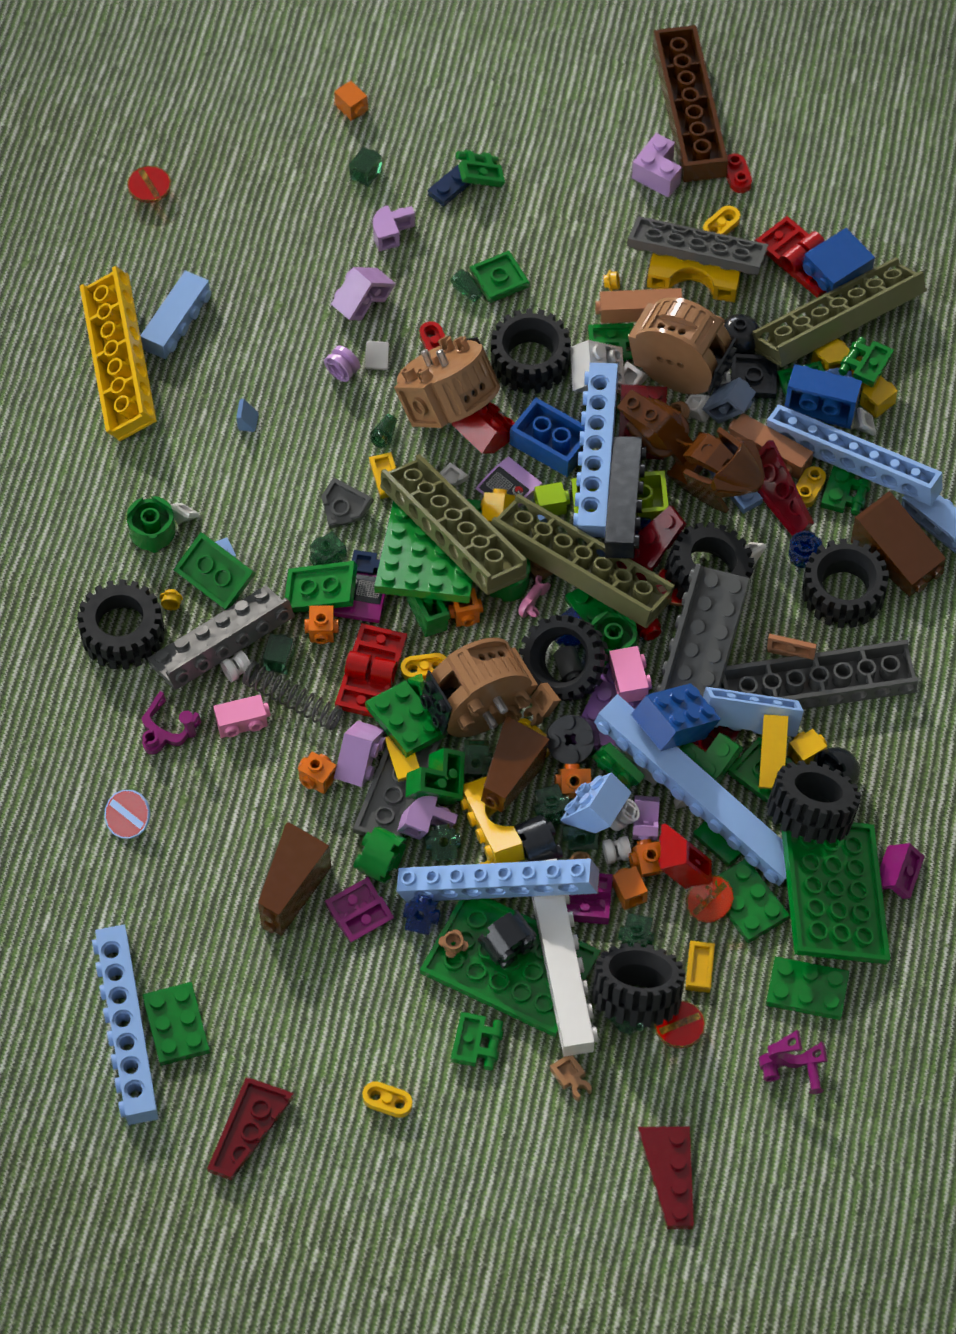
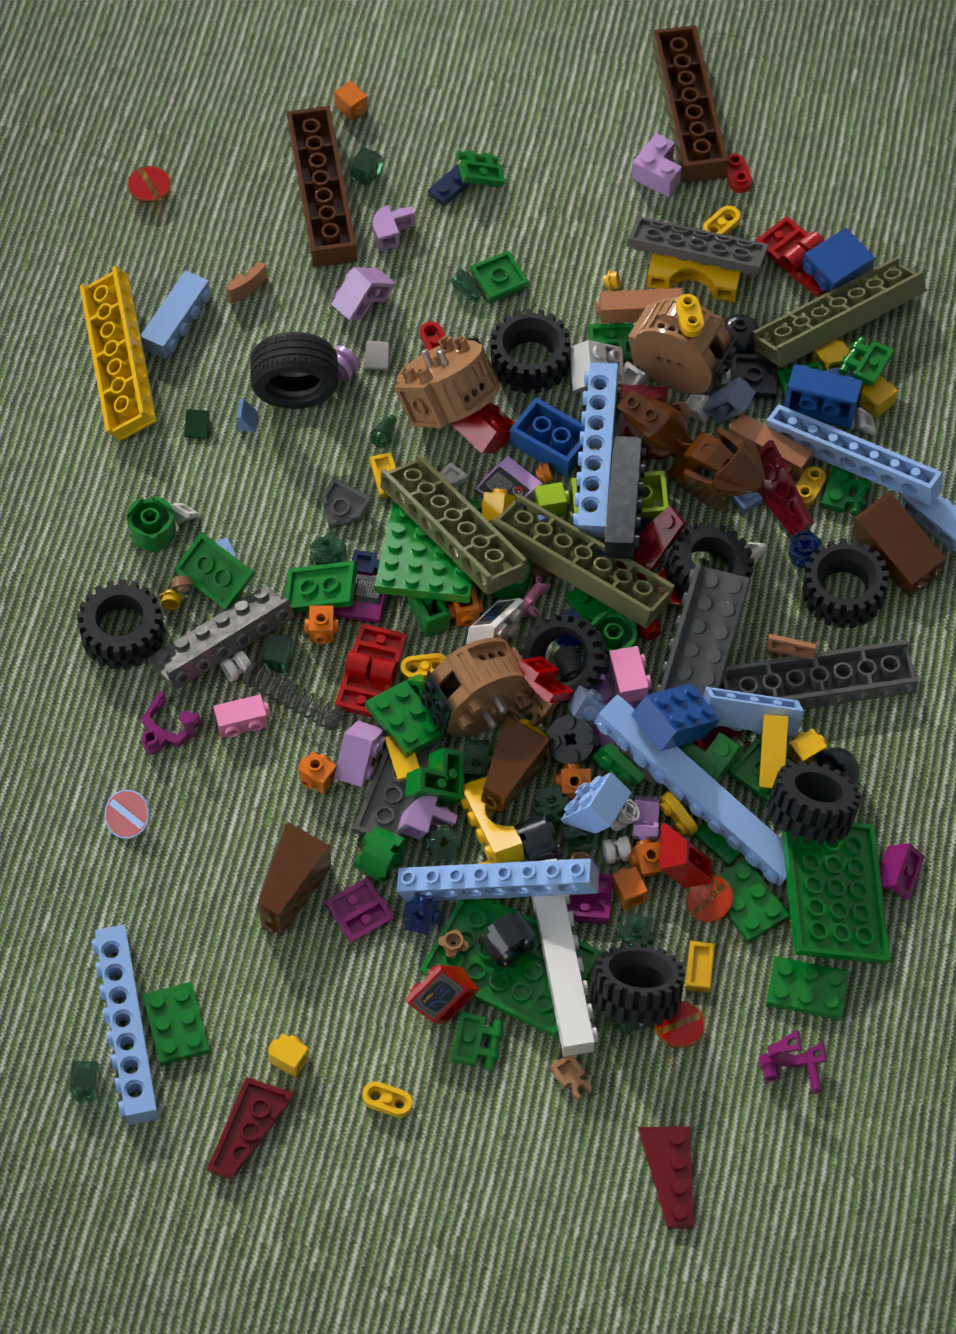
(85, 1081): none -> clear green brick
(182, 584): none -> medium nougat plate
(197, 423): none -> dark green slope
(245, 285): none -> nougat slope
(288, 1054): none -> yellow brick
(294, 370): none -> black tyre
(321, 186): none -> reddish brown brick
(442, 993): none -> slope
(498, 621): none -> white slope
(542, 678): none -> red slope
(544, 473): none -> orange plate
(586, 704): none -> sand blue brick
(672, 807): none -> yellow plate
(689, 313): none -> yellow plate

